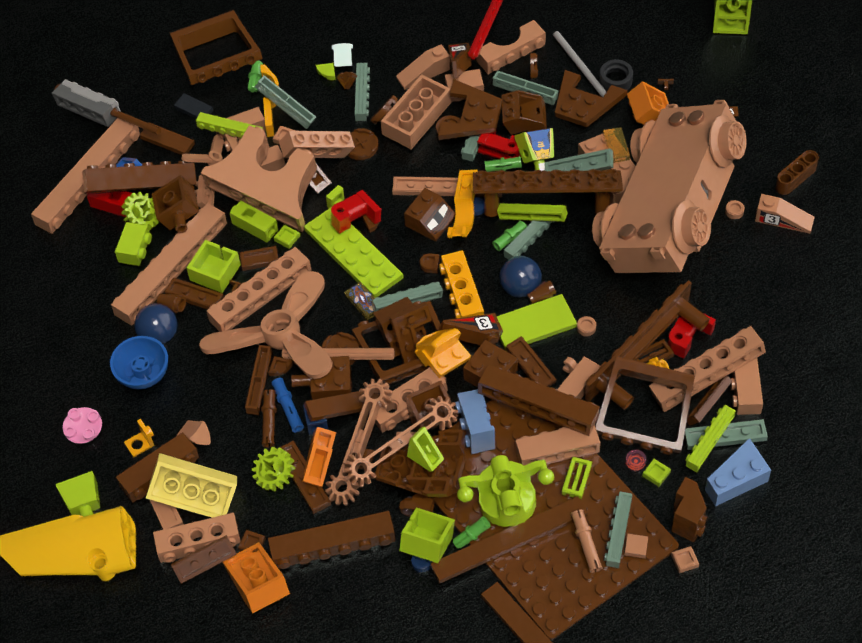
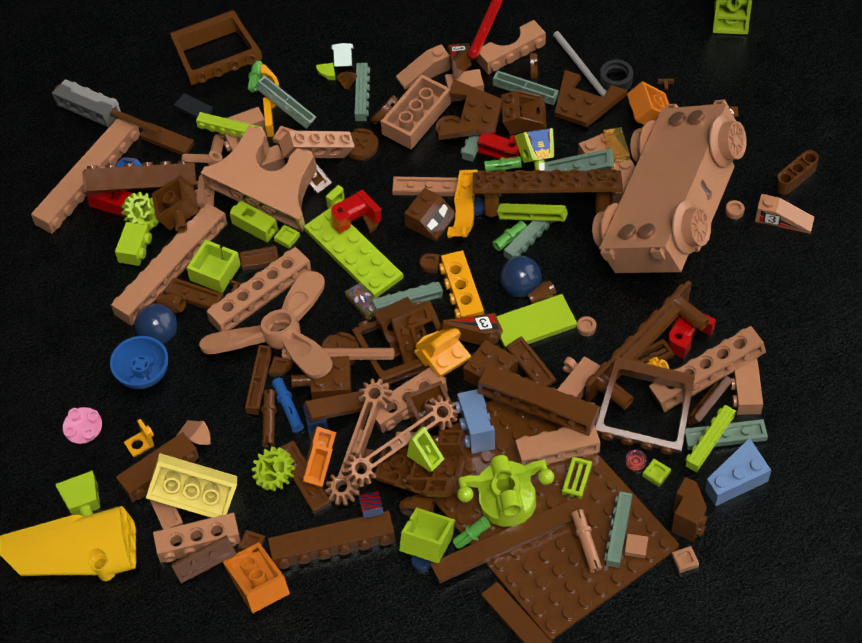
(371, 504): none -> dark blue tile

